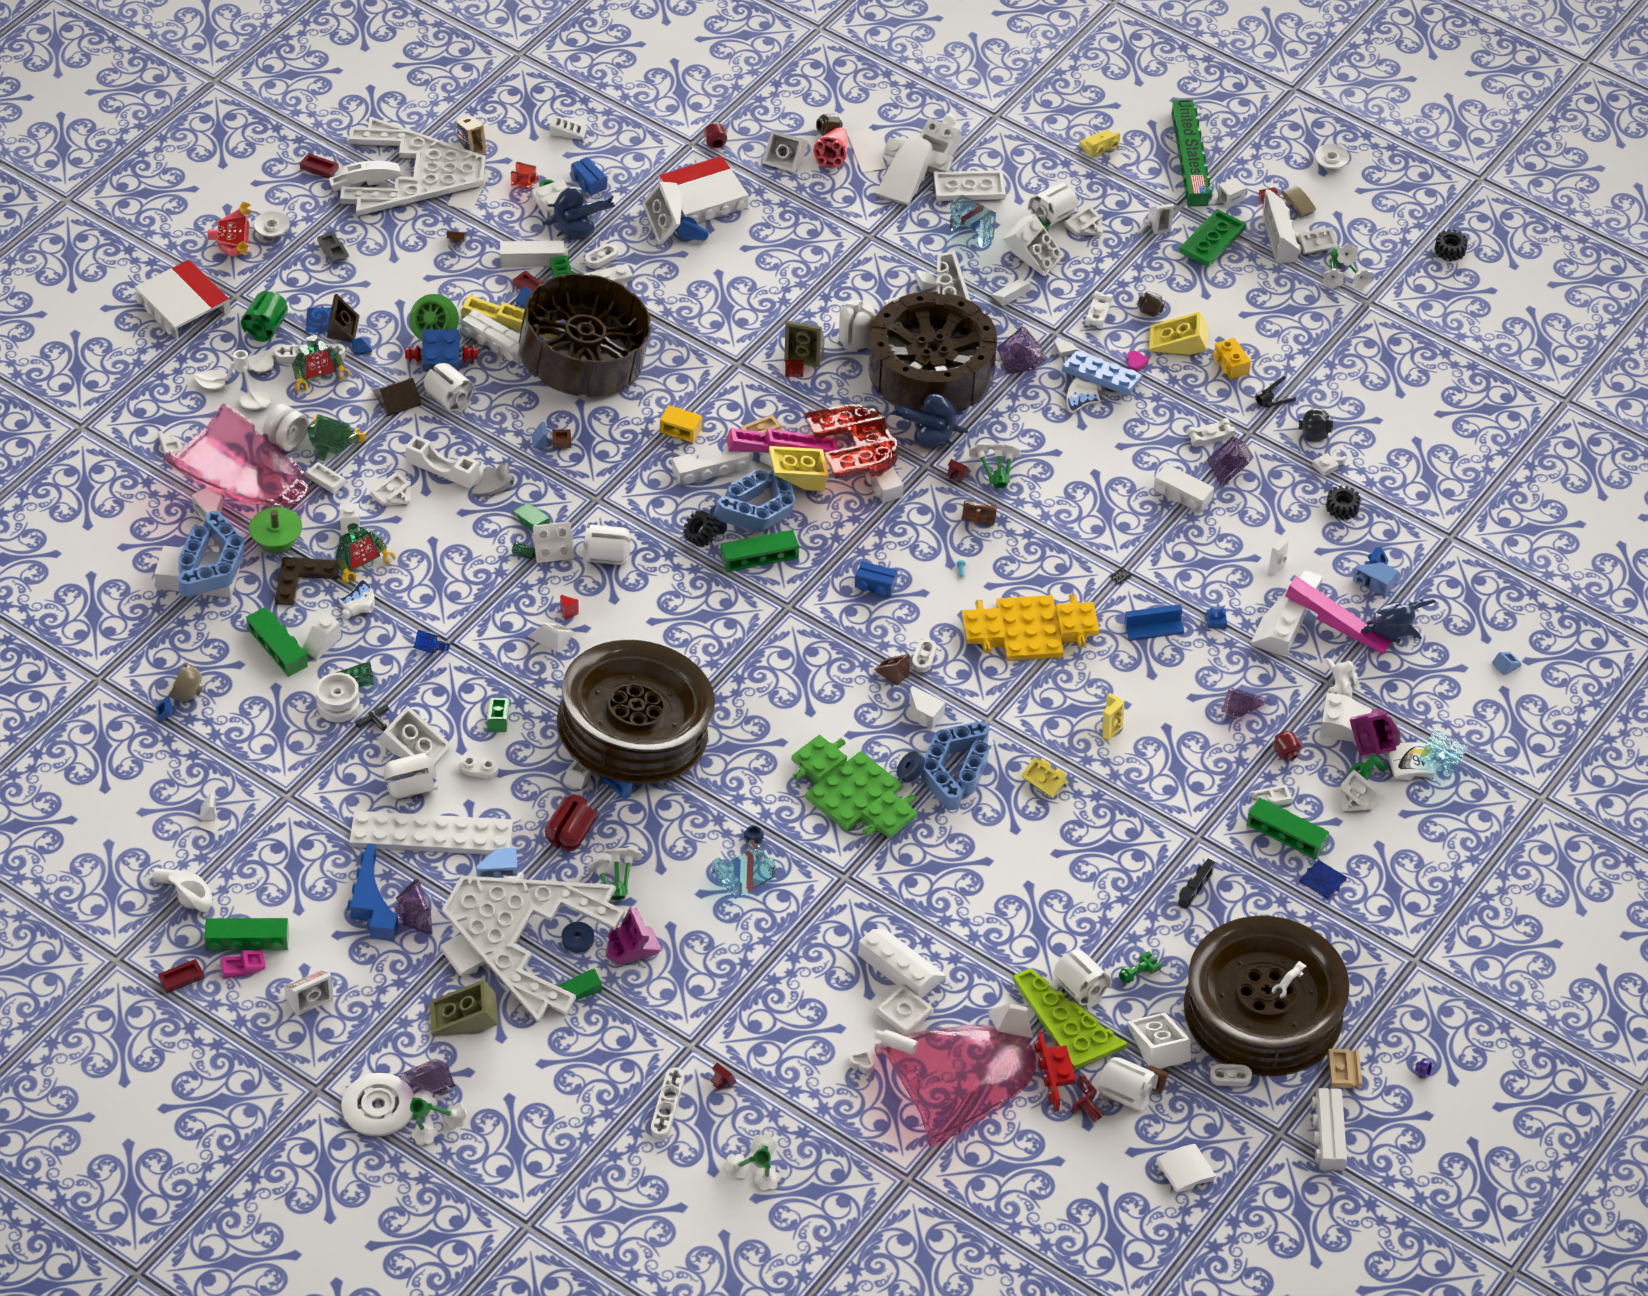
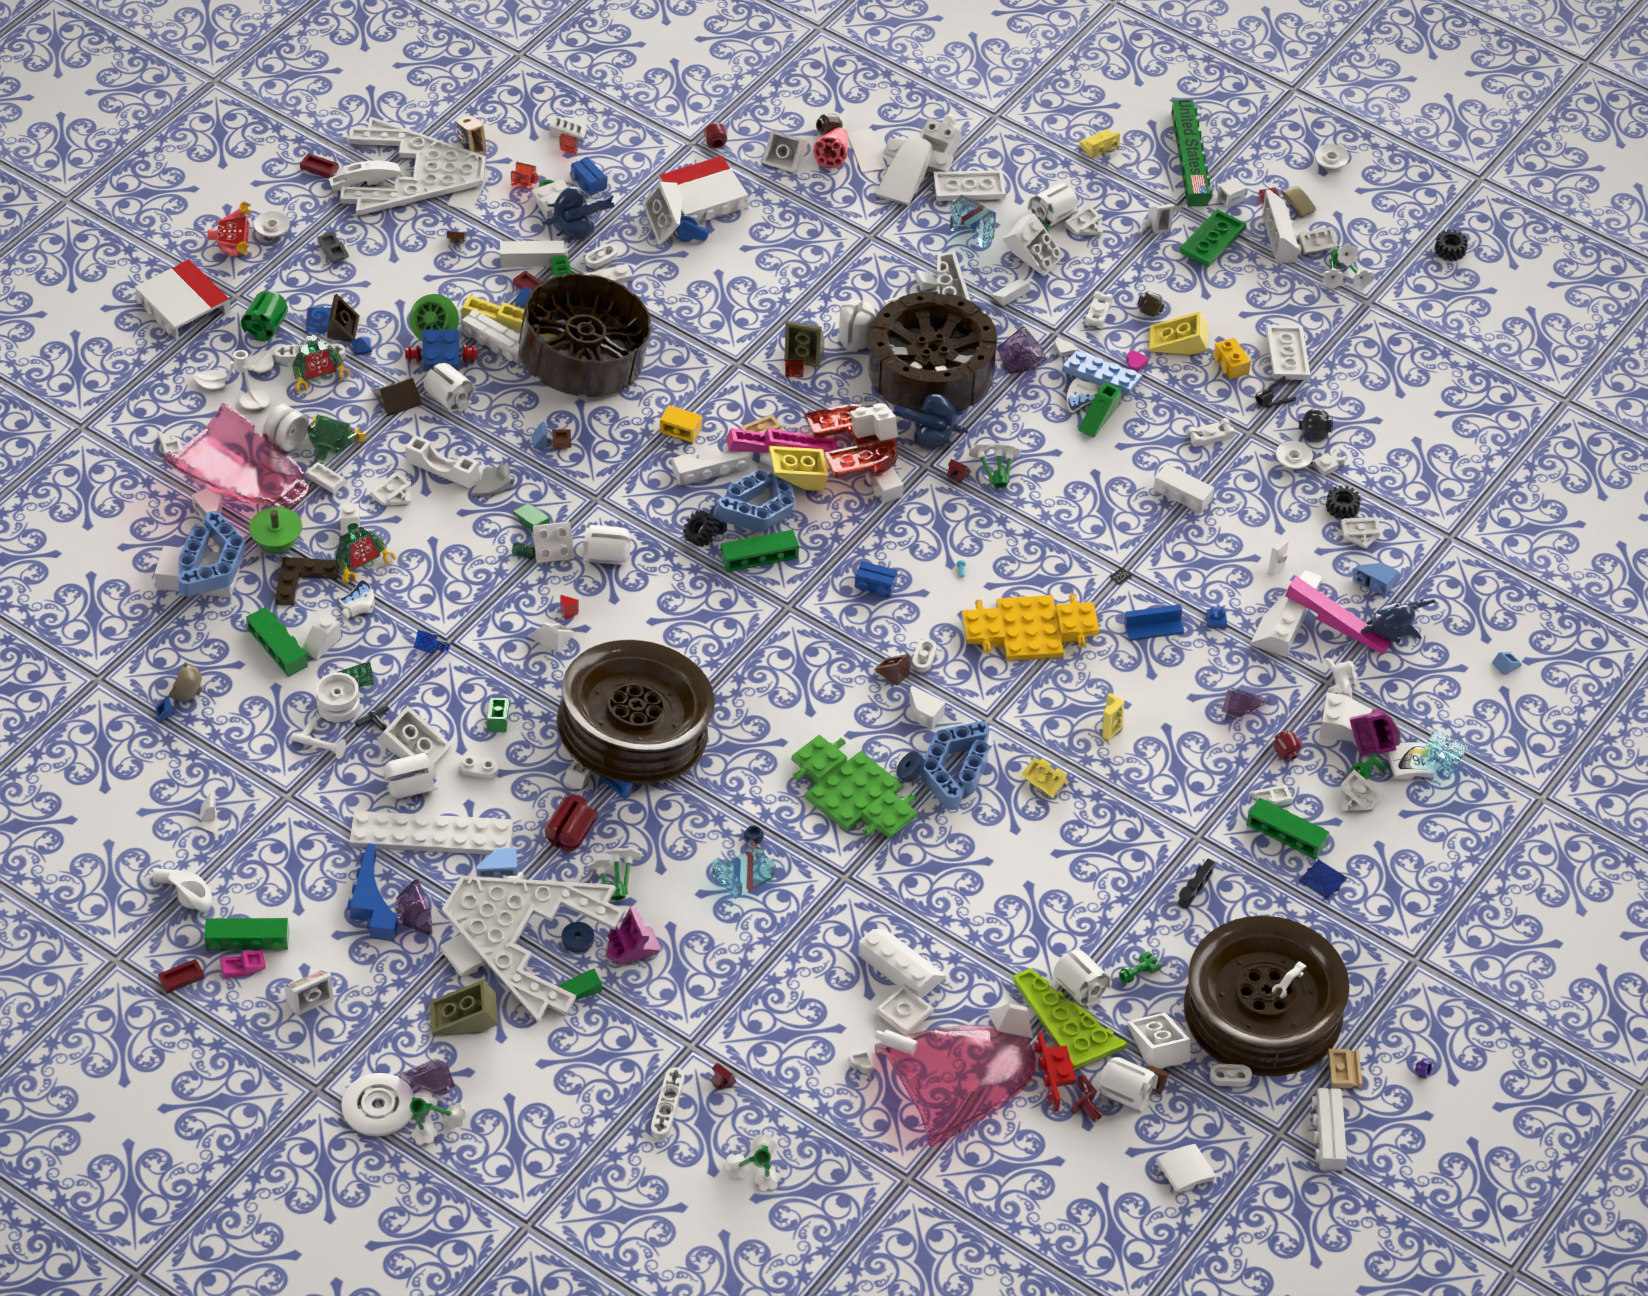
(304, 738): none -> white piece
(568, 143): none -> clear red tile
(874, 421): none -> white brick
(979, 512): reddish brown hips -> none
(1101, 409): none -> green slope
(1229, 459): clear purple slope -> none
(1288, 352): none -> white plate
(1294, 455): none -> white dish
(1361, 530): none -> white slope
(1377, 557): blue tile -> none

